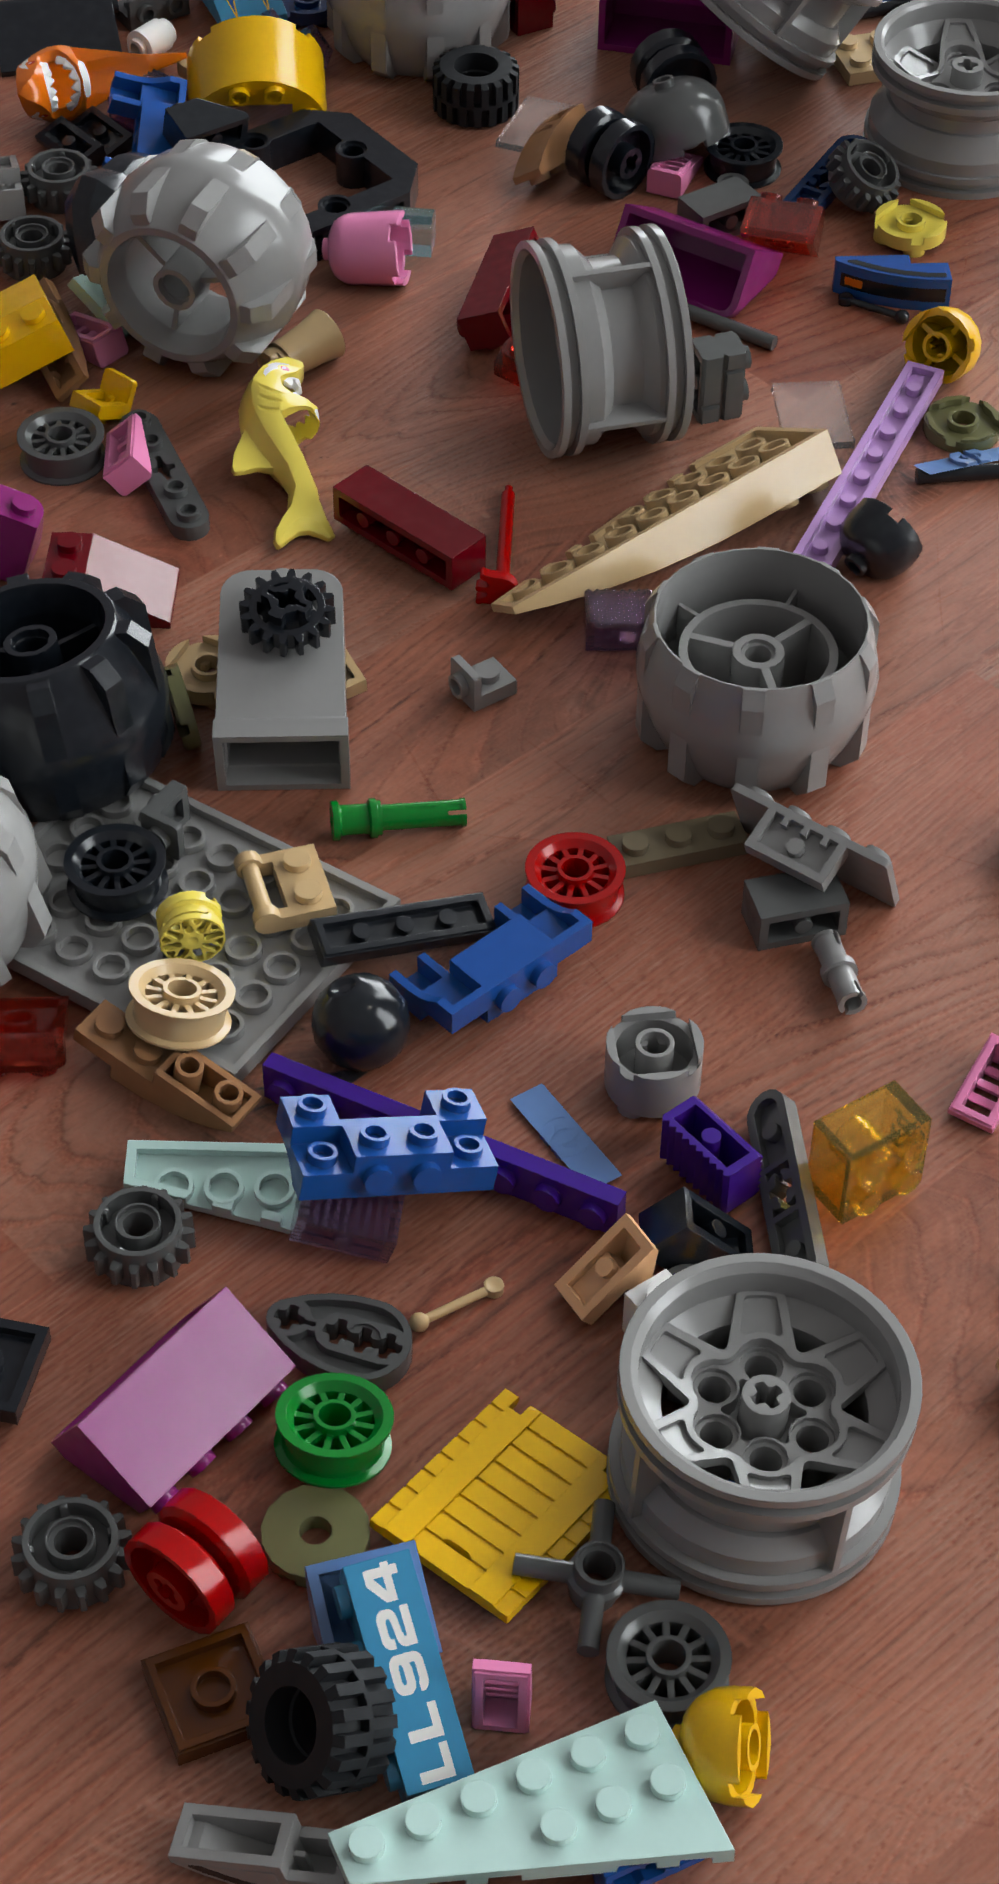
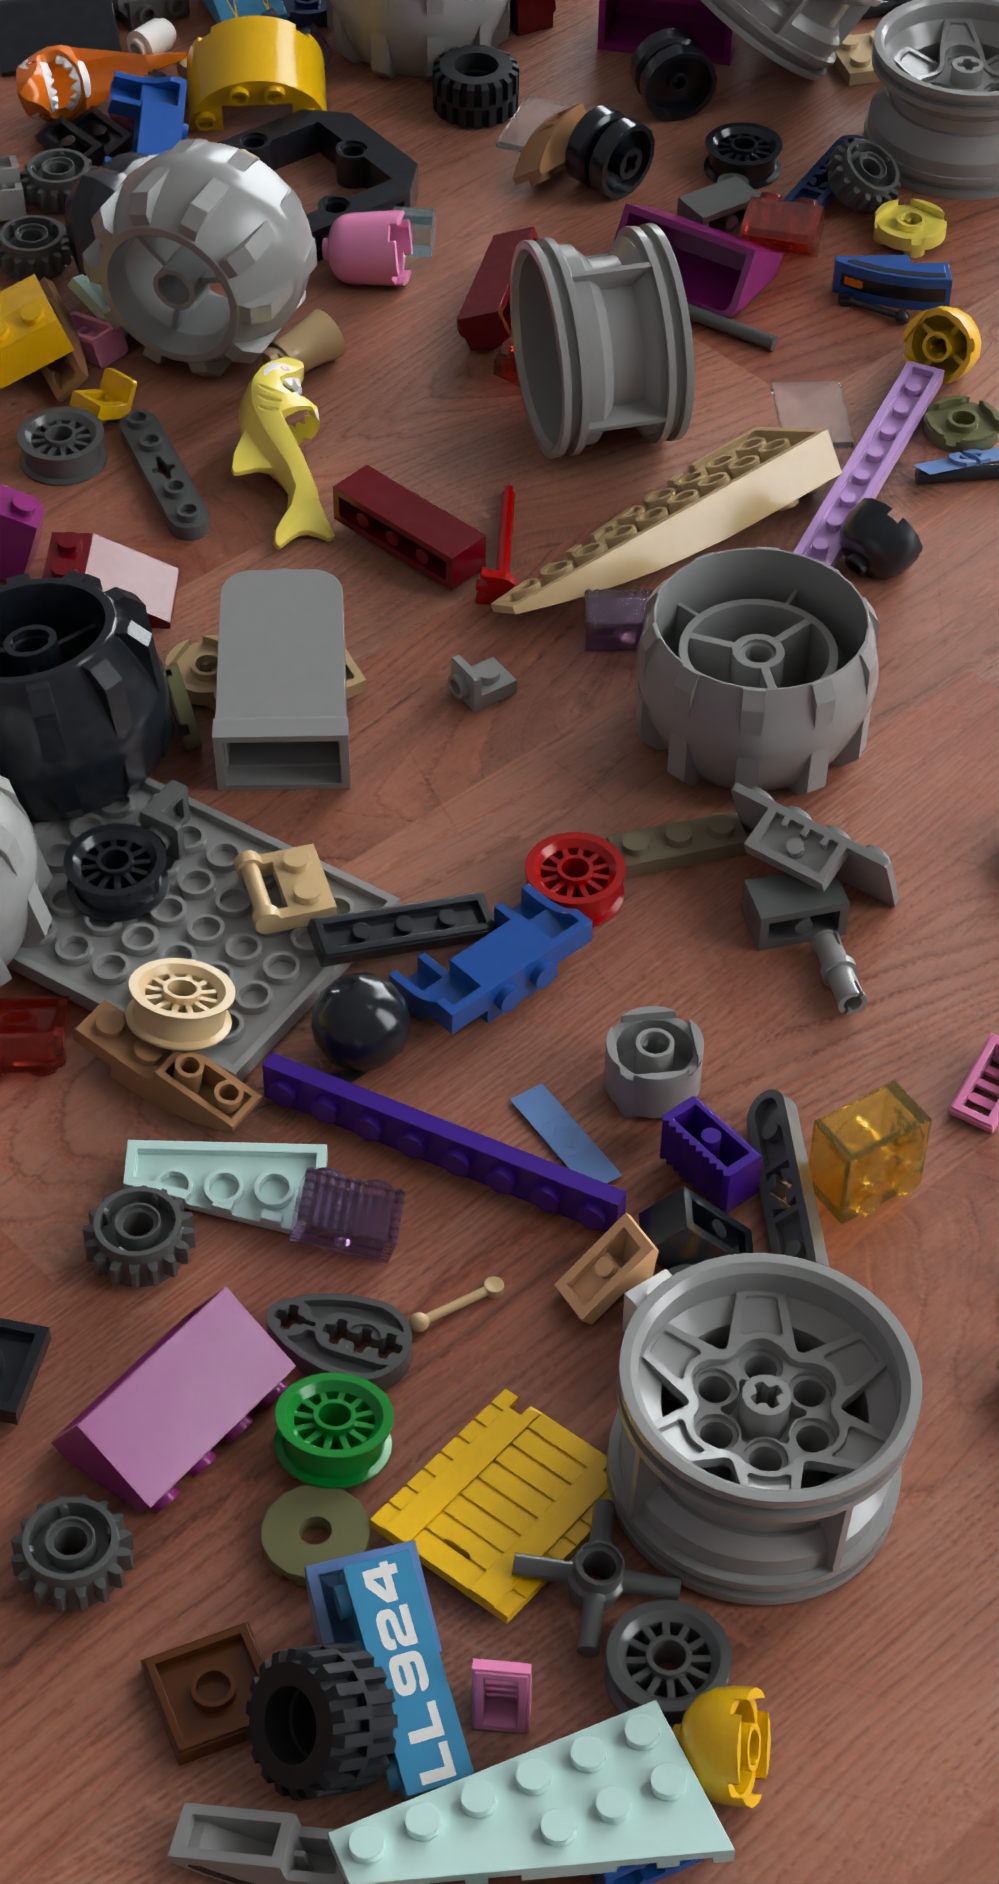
(127, 456): bright pink slope -> none
(190, 923): light yellow wheel -> none
(196, 1560): red wheel -> none
(205, 121): black slope -> none
(287, 612): black gear -> none
(375, 818): green pin -> none
(387, 1155): blue bracket -> none
(673, 176): bright pink slope -> none
(680, 114): dark grey cylinder -> none
(720, 377): dark grey brick -> none

